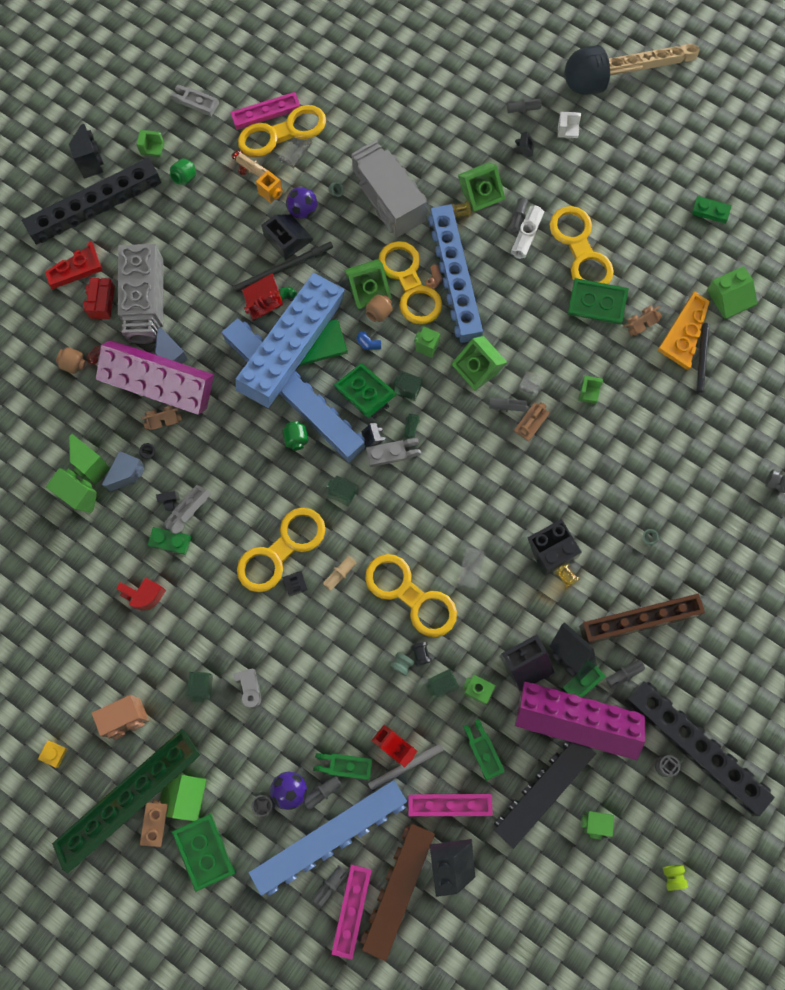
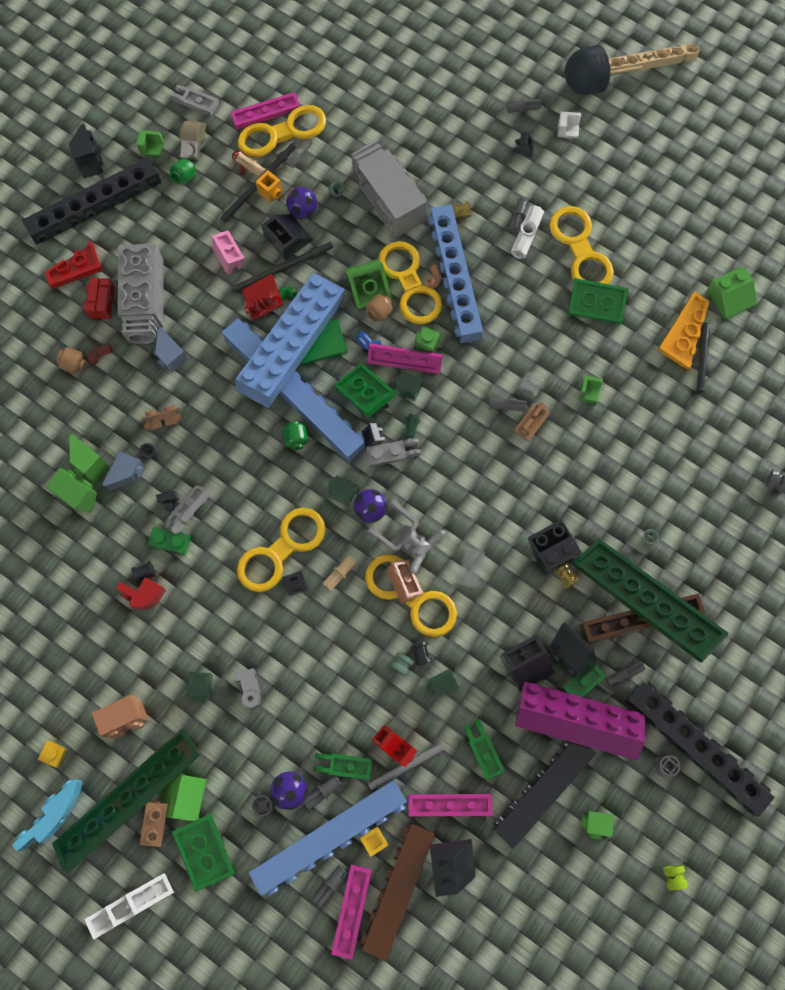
(56, 812): none -> medium azure slope
(128, 906): none -> white slope
(143, 571): none -> black bush
(154, 377): brick -> none
(191, 135): none -> dark tan brick
(227, 251): none -> bright pink hinge
(282, 157): none -> black bar
(370, 506): none -> dark purple piece
(374, 841): none -> yellow plate
(403, 581): none -> nougat slope
(404, 358): none -> dark pink plate
(409, 539): none -> light grey piece
(478, 689): bright green brick -> none
(479, 362): bright green slope -> none
(482, 186): bright green slope -> none
(636, 323): medium nougat hinge -> none
(651, 600): none -> dark green plate
(711, 209): green plate -> none

